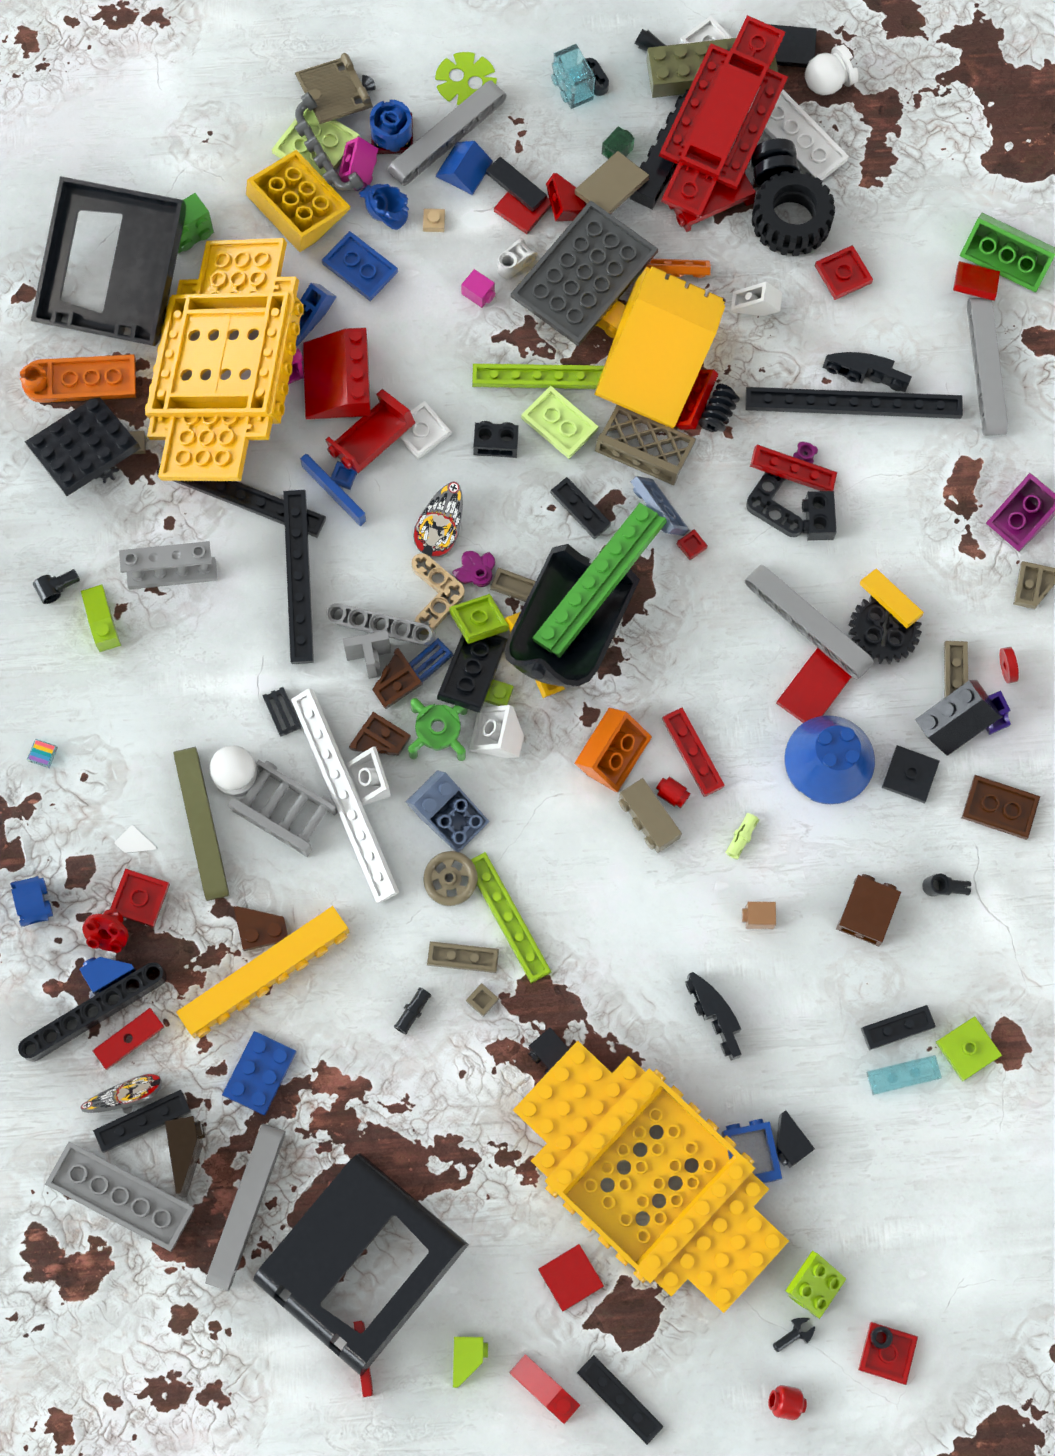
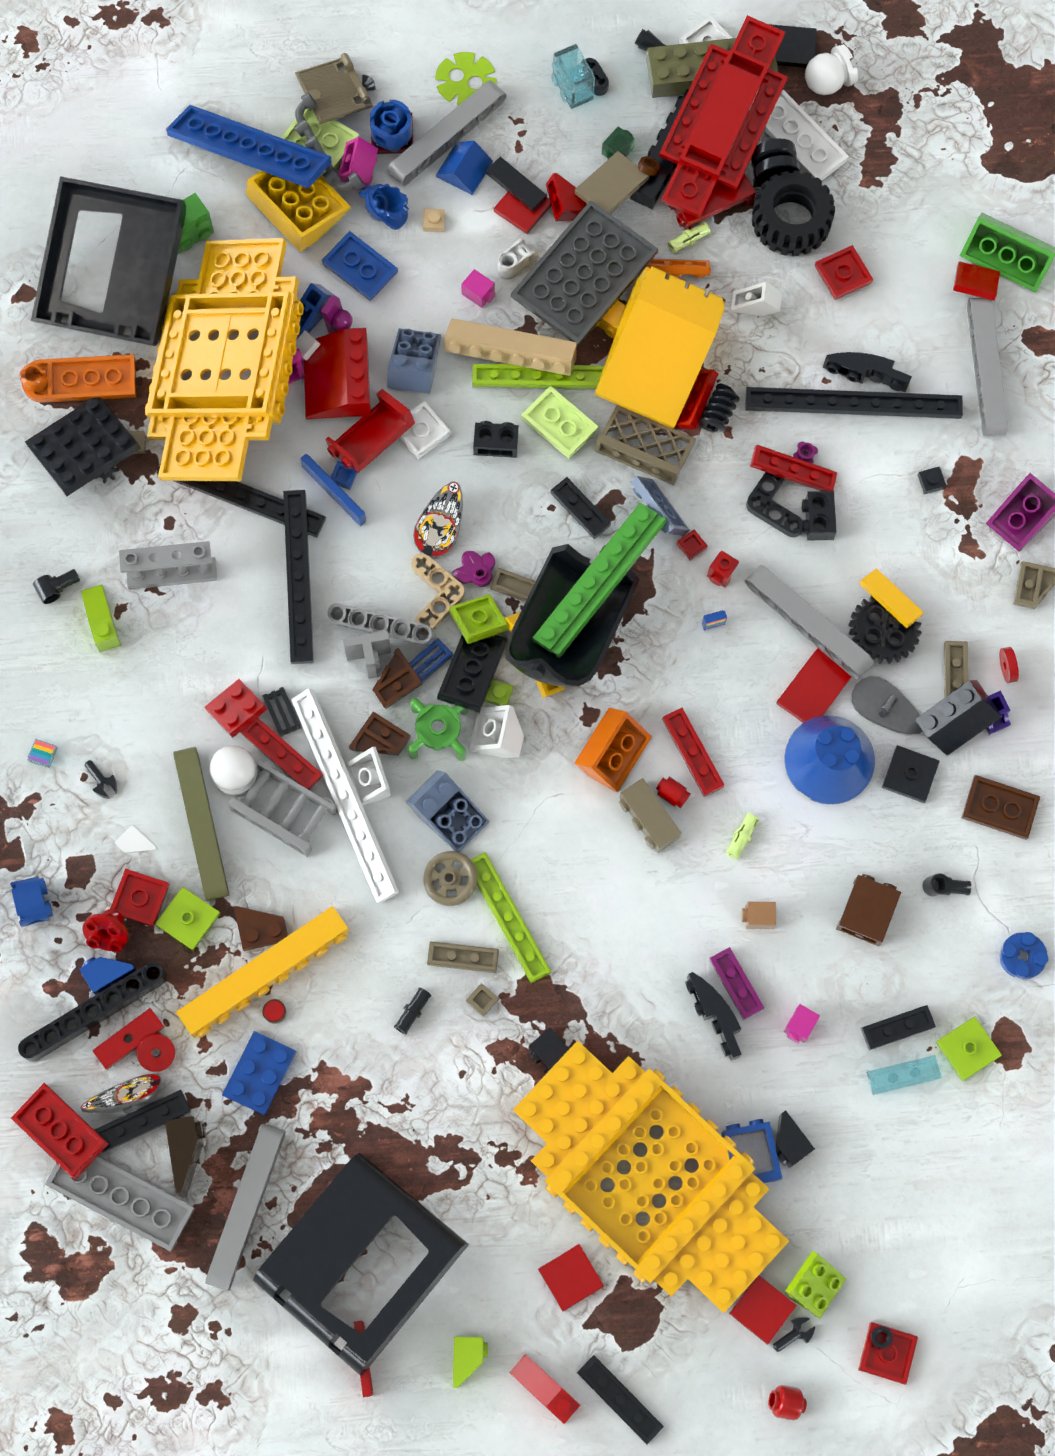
(59, 1131): none -> red tile
(100, 779): none -> black bar
(148, 1044): none -> red piece
(187, 918): none -> lime plate
(235, 708): none -> plate
(249, 146): none -> blue plate
(274, 1011): none -> red tile
(281, 754): none -> red plate
(307, 345): none -> white tile
(334, 315): none -> magenta tile
(413, 361): none -> sand blue slope
(510, 347): none -> tan brick
(648, 166): none -> reddish brown tile
(689, 237): none -> yellowish green pin
(714, 620): none -> blue tile
(722, 569): none -> red bracket
(736, 983): none -> magenta plate
(762, 1309): none -> red tile
(801, 1024): none -> dark pink brick
(885, 705): none -> flat silver shield
(931, 480): none -> black plate
(1028, 943): none -> blue plate

